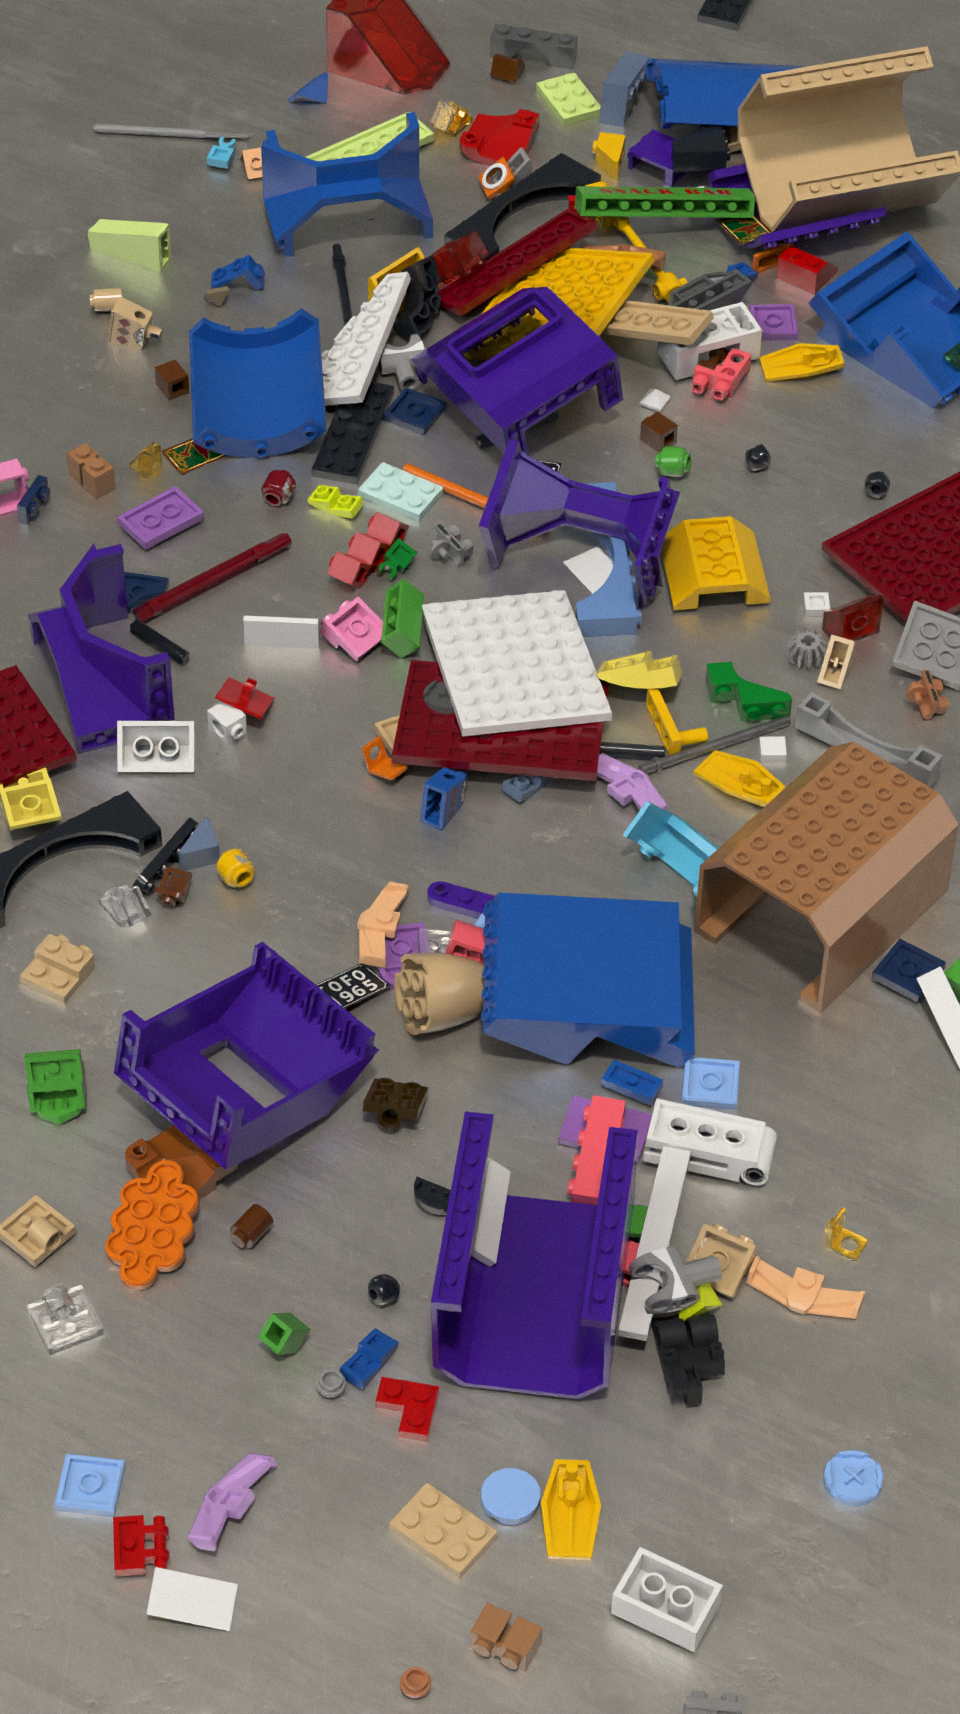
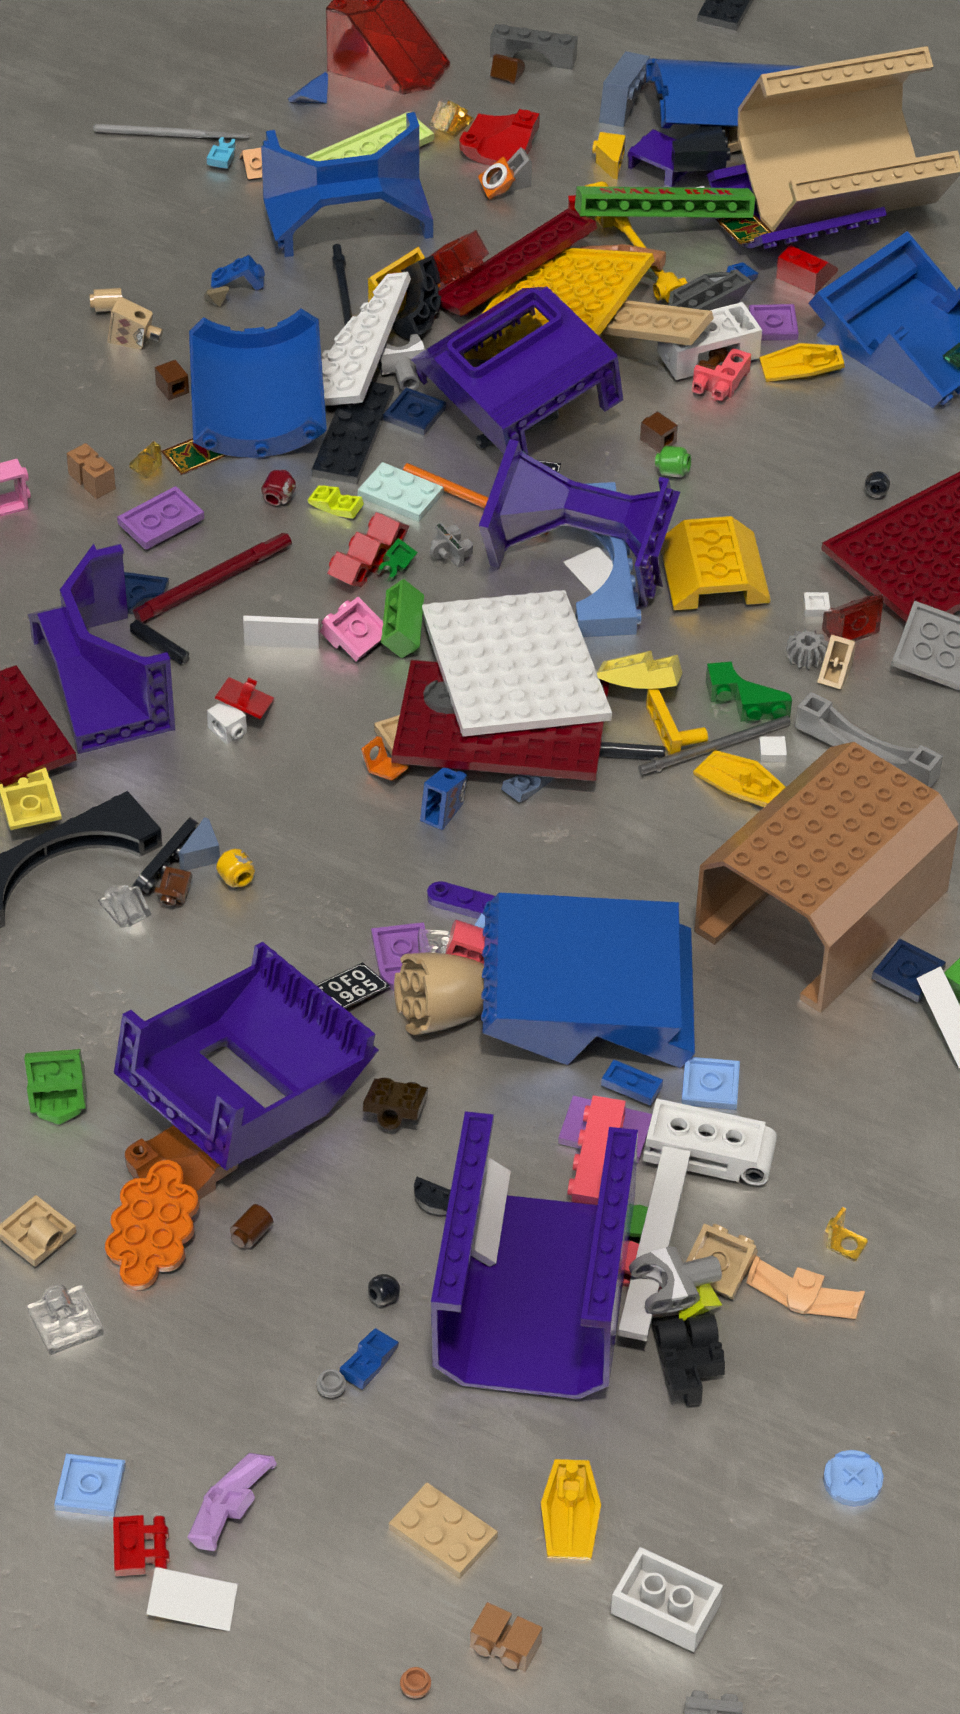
(33, 500): dark blue plate -> none
(58, 968): tan plate -> none
(133, 241): yellowish green slope -> none
(156, 746): white slope -> none
(284, 1333): bright green brick -> none
(380, 922): light nougat plate -> none
(414, 1400): red plate -> none
(510, 1496): light blue tile -> none
(549, 183): black arch -> none
(568, 99): yellowish green plate -> none
(628, 783): lavender plate -> none
(655, 400): white slope -> none
(672, 840): medium azure windscreen -> none
(757, 458): black piece -> none
(768, 258): orange slope -> none
(926, 695): nougat hips -> none

